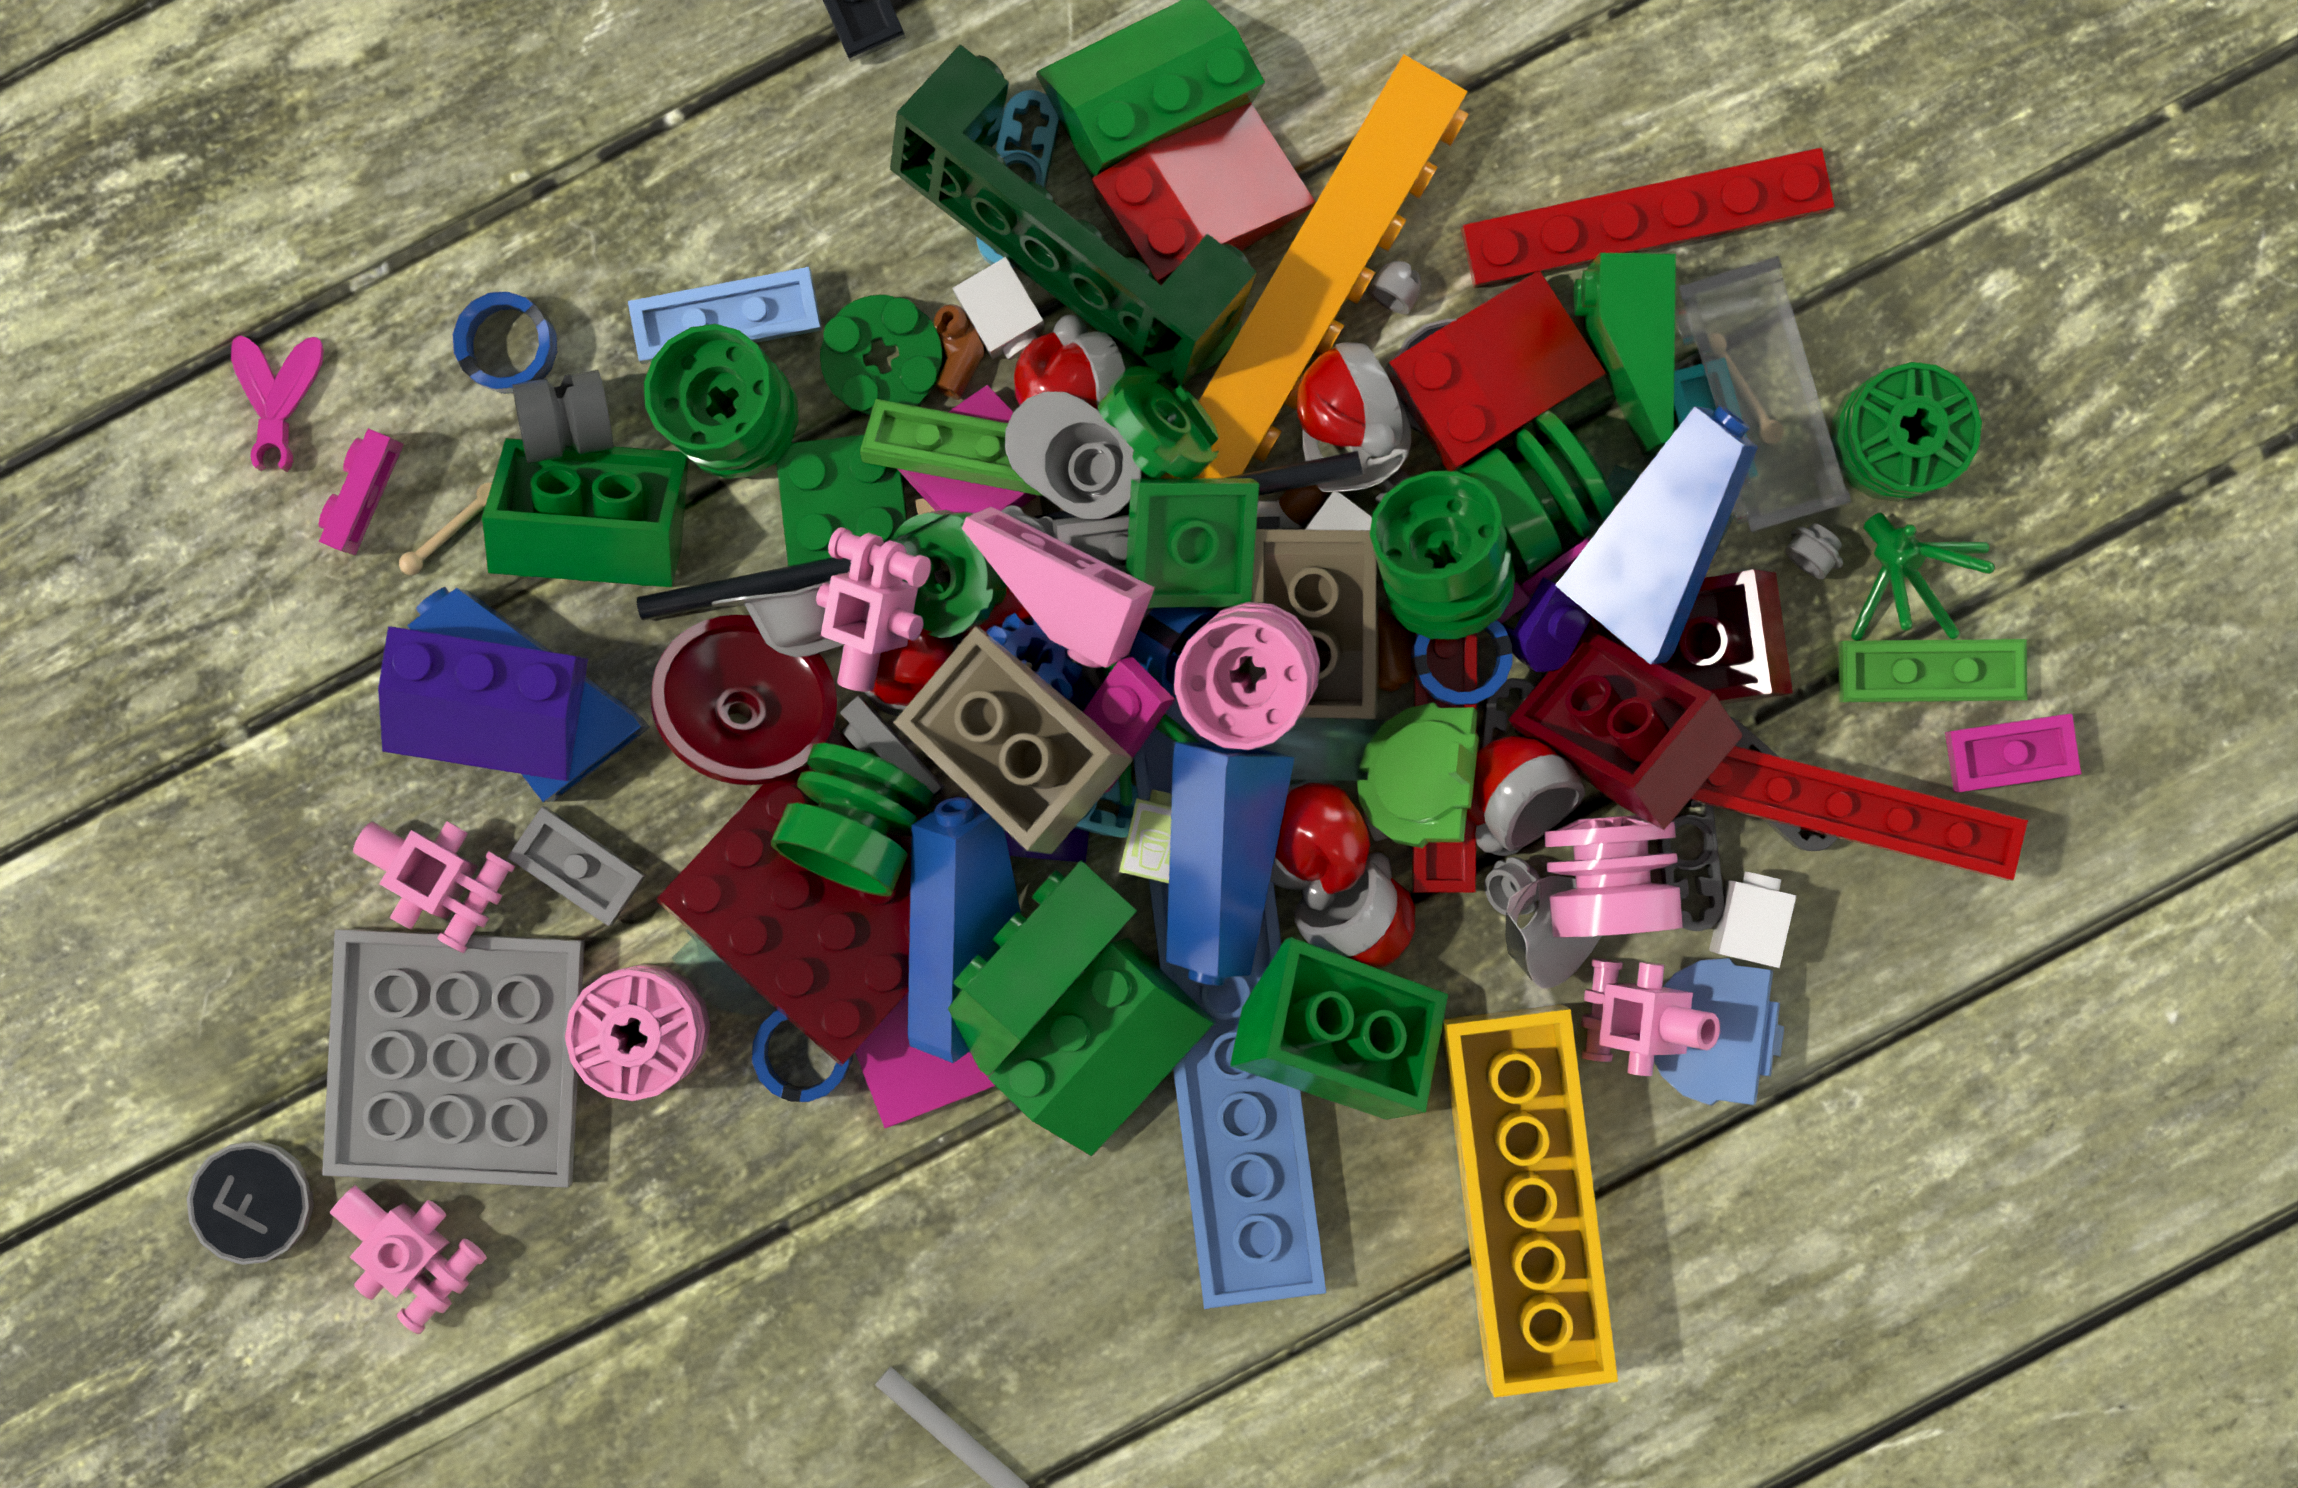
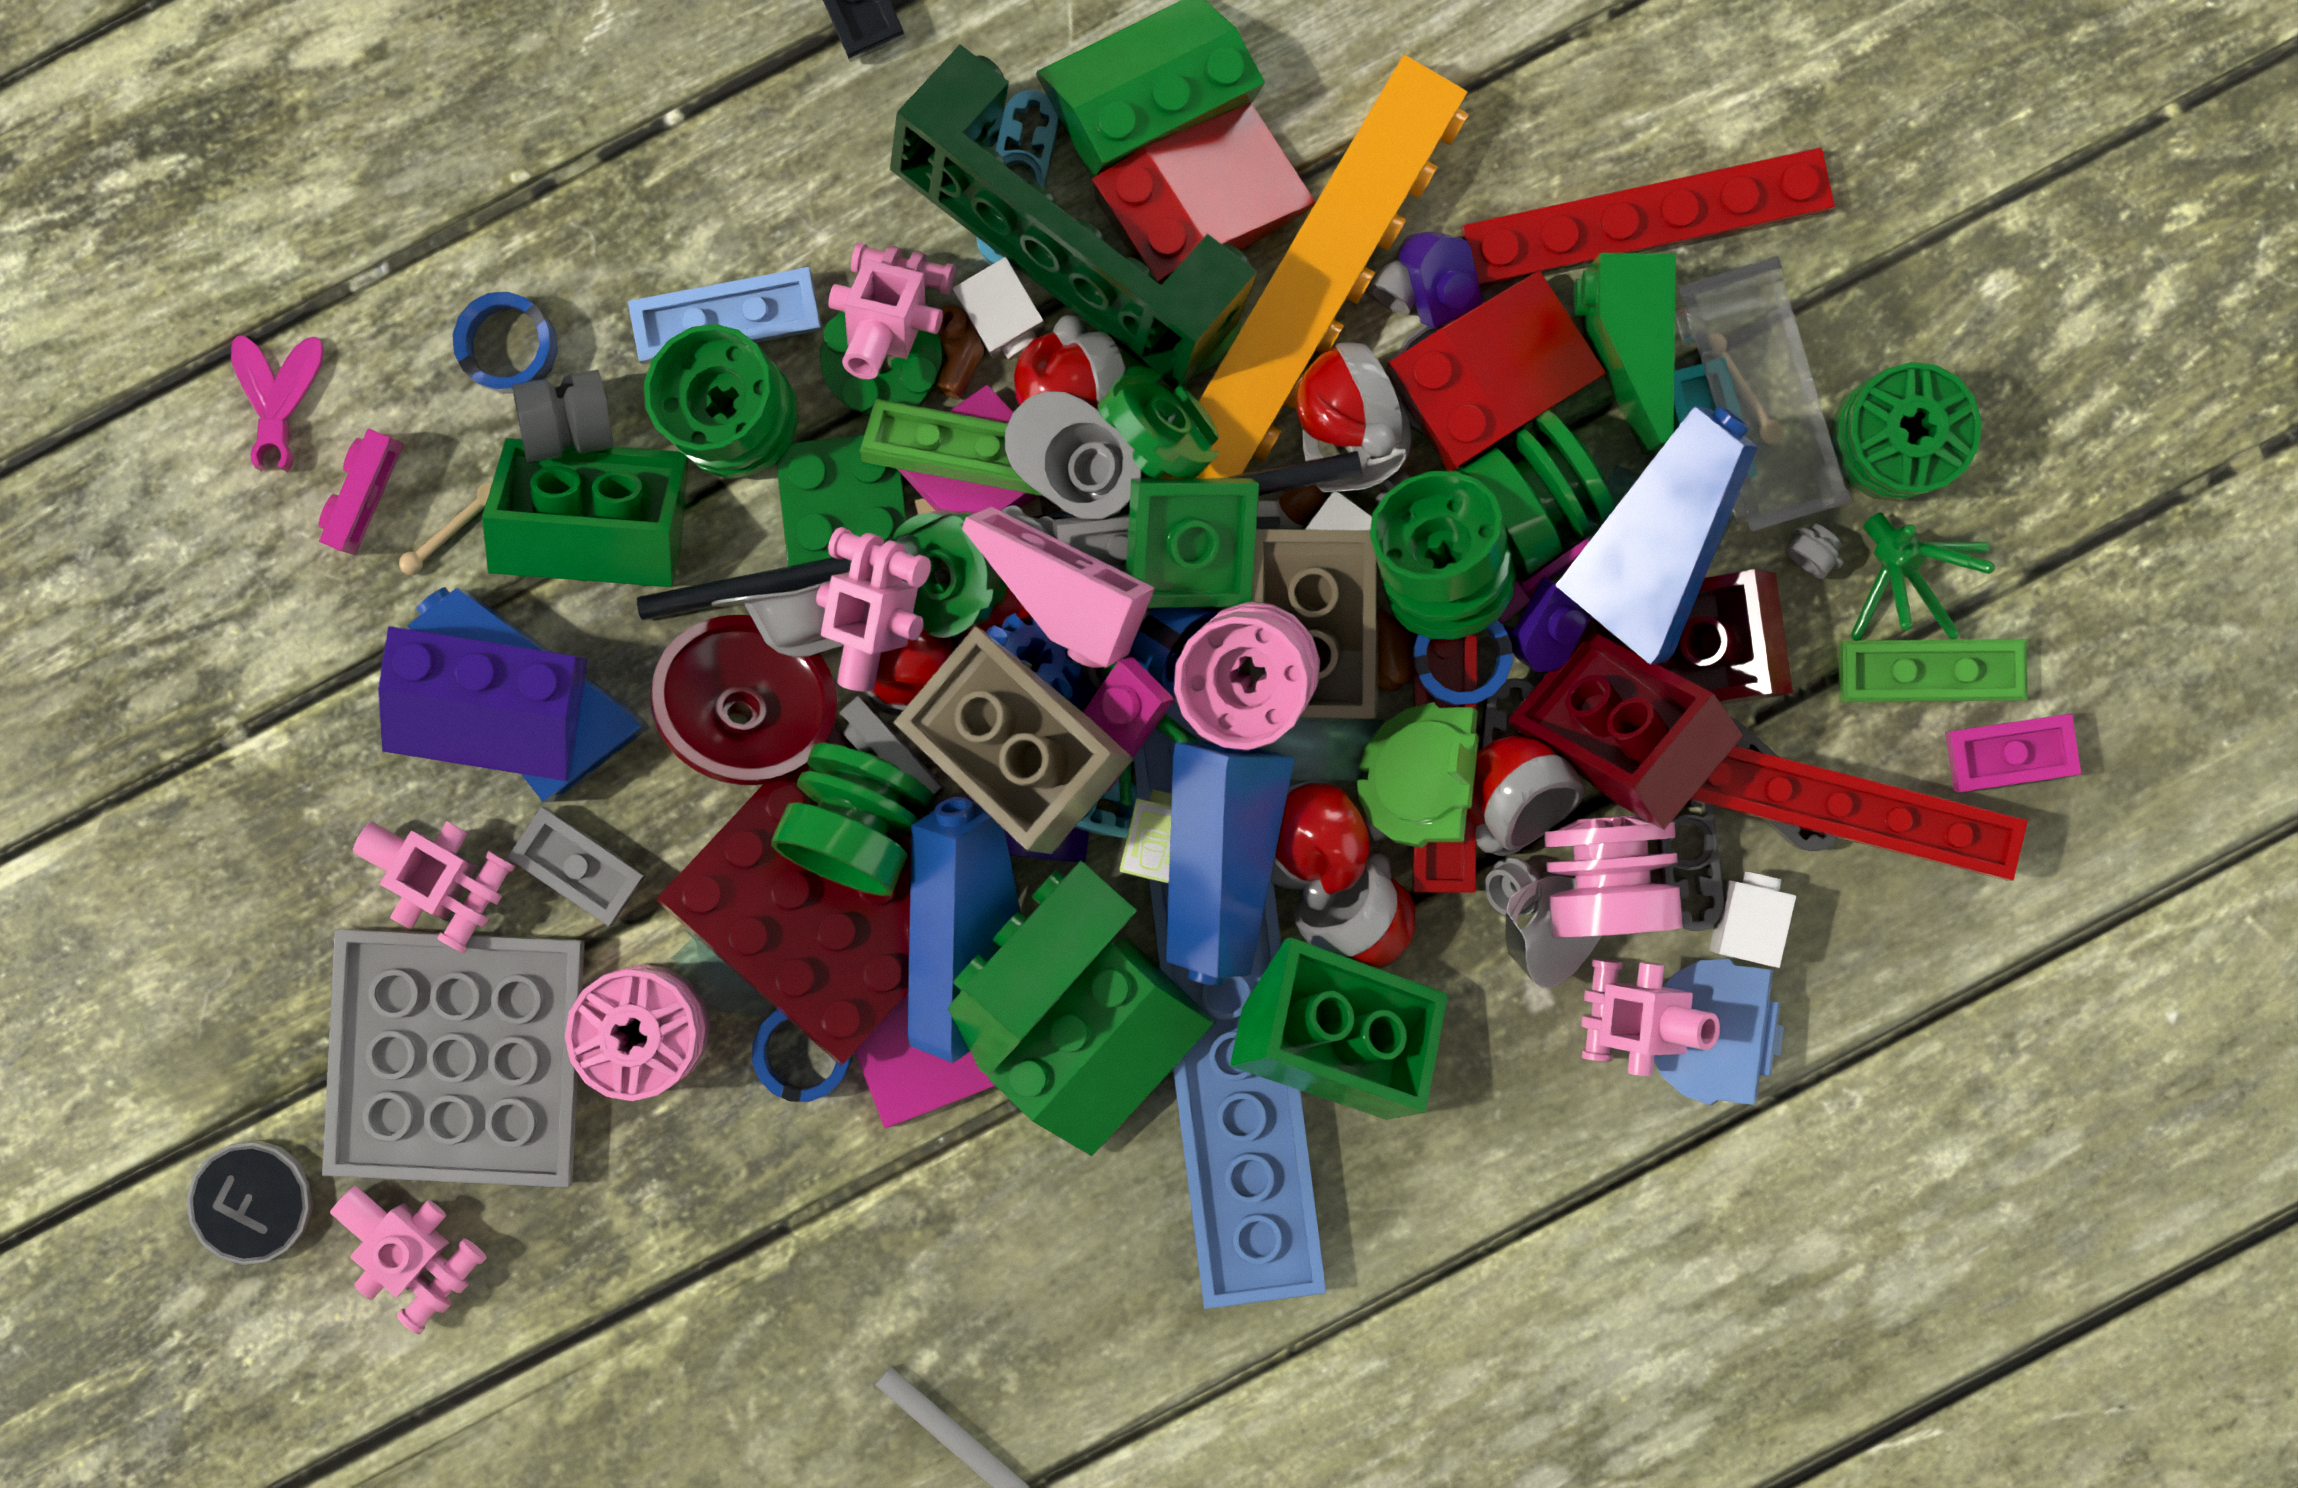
(887, 305): none -> bright pink piece
(1441, 276): none -> dark purple plate
(1529, 1200): yellow brick -> none

